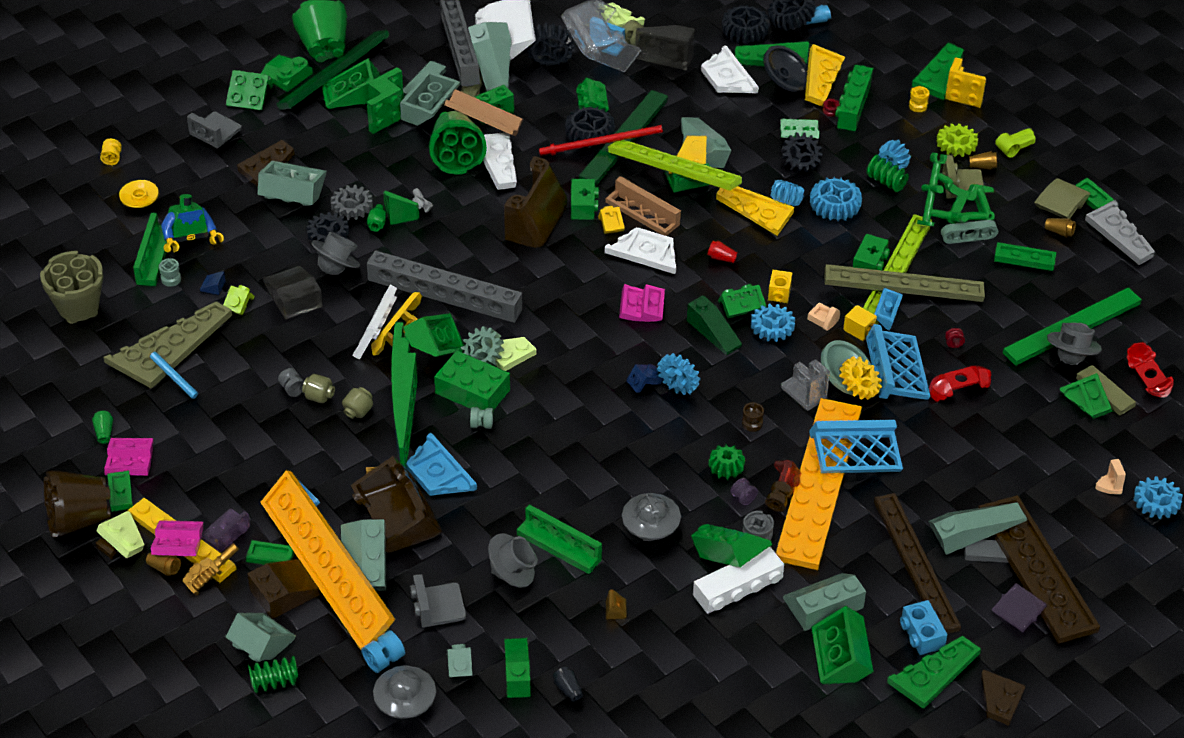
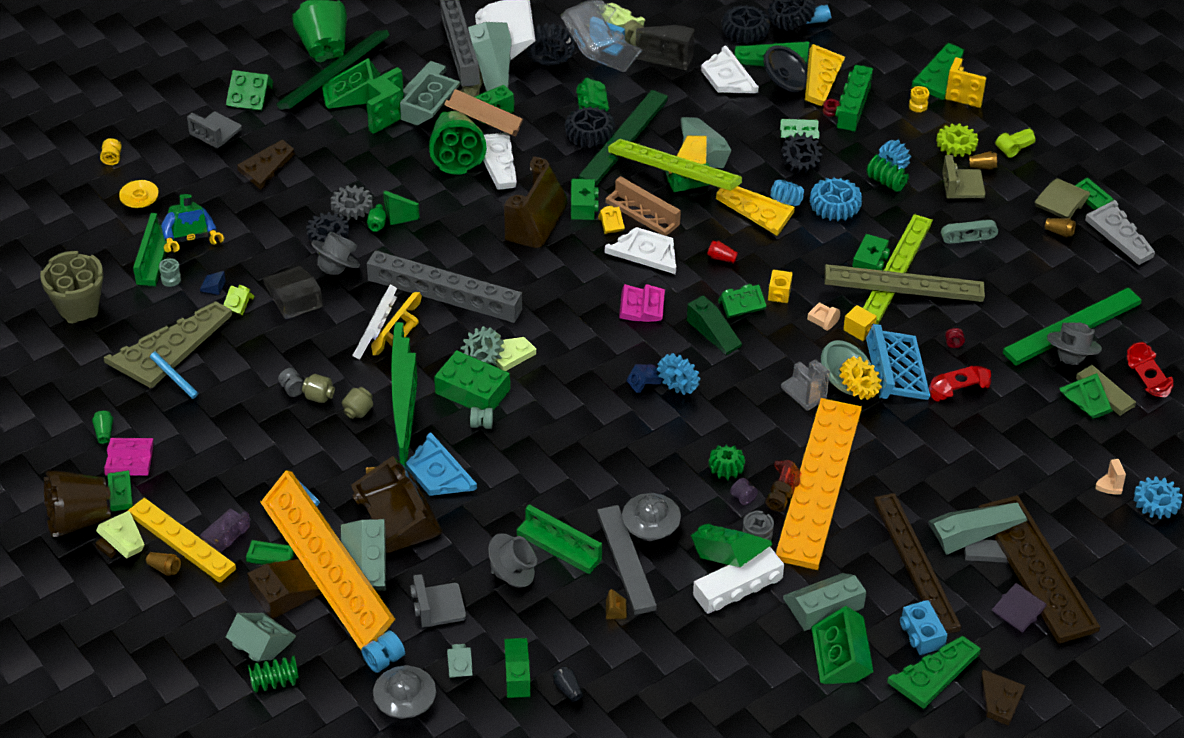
(177, 538): dark pink slope -> none
(206, 569): pearl gold piece -> none
(287, 71): green slope -> none
(291, 183): sand green slope -> none
(421, 201): light grey bar -> none
(434, 335): green slope -> none
(553, 149): red bar -> none
(626, 560): none -> dark grey tile
(752, 417): dark brown wheel -> none
(773, 322): dark azure gear -> none
(851, 430): dark azure fence -> none
(887, 307): dark azure slope -> none
(975, 192): green piece -> none
(1025, 256): green plate -> none

